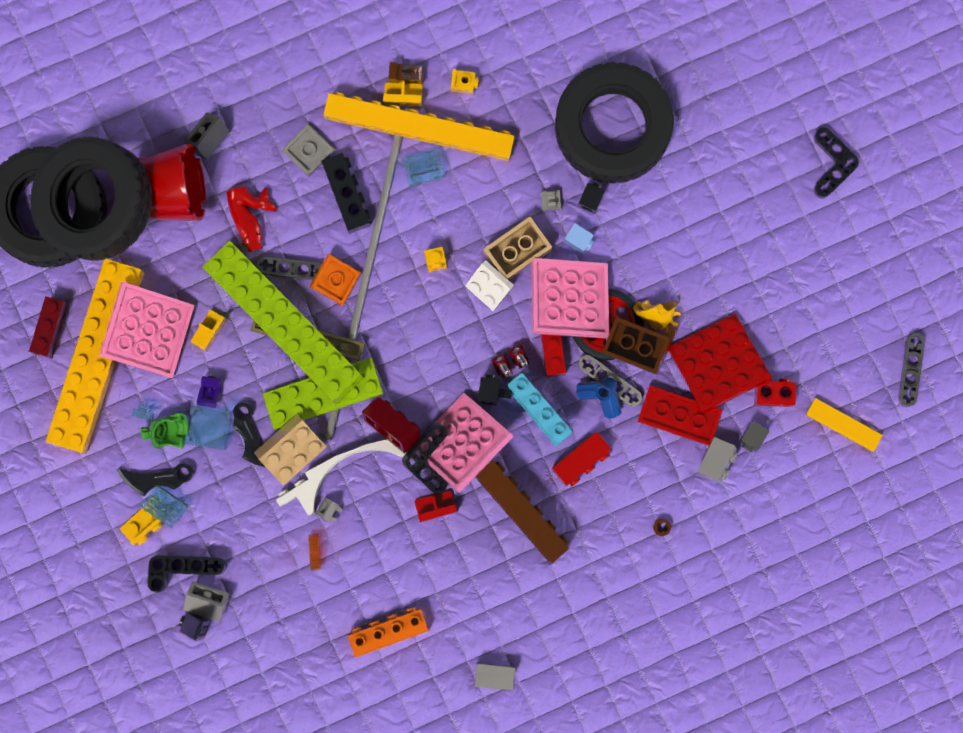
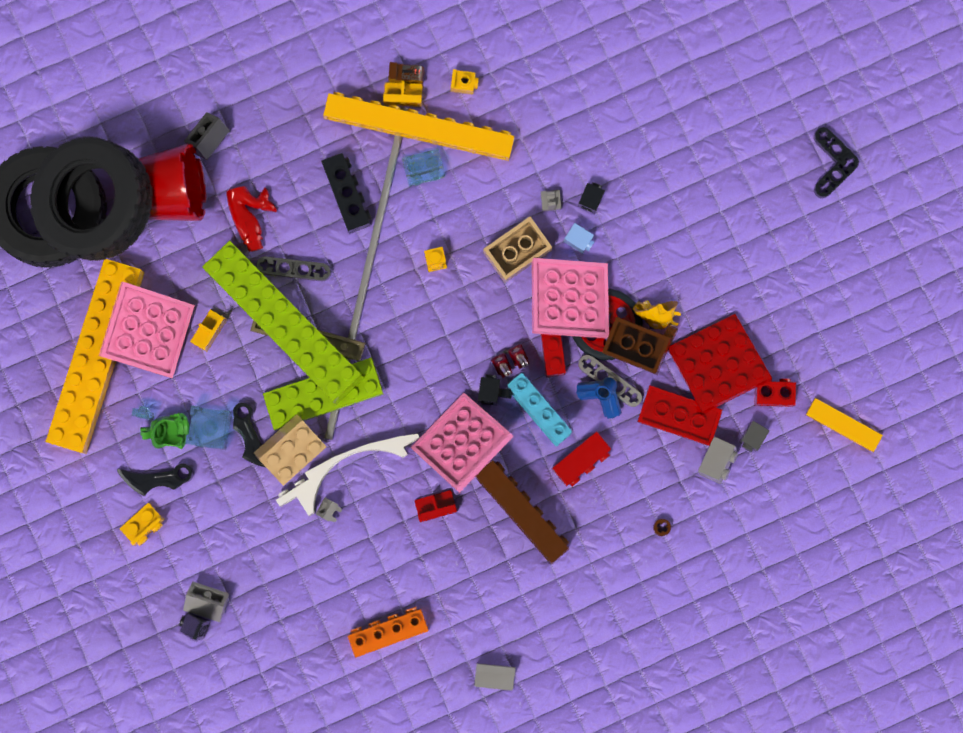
(48, 327): dark red brick -> none
(164, 506): clear light blue bracket -> none
(187, 568): black beam -> none
(209, 391): dark purple bracket -> none
(308, 150): light grey tile -> none
(314, 552): clear orange beam -> none
(335, 279): orange tile -> none
(391, 424): dark red brick -> none
(420, 463): black beam -> none
(489, 285): white plate -> none
(625, 81): black tyre -> none
(908, 369): dark grey beam -> none

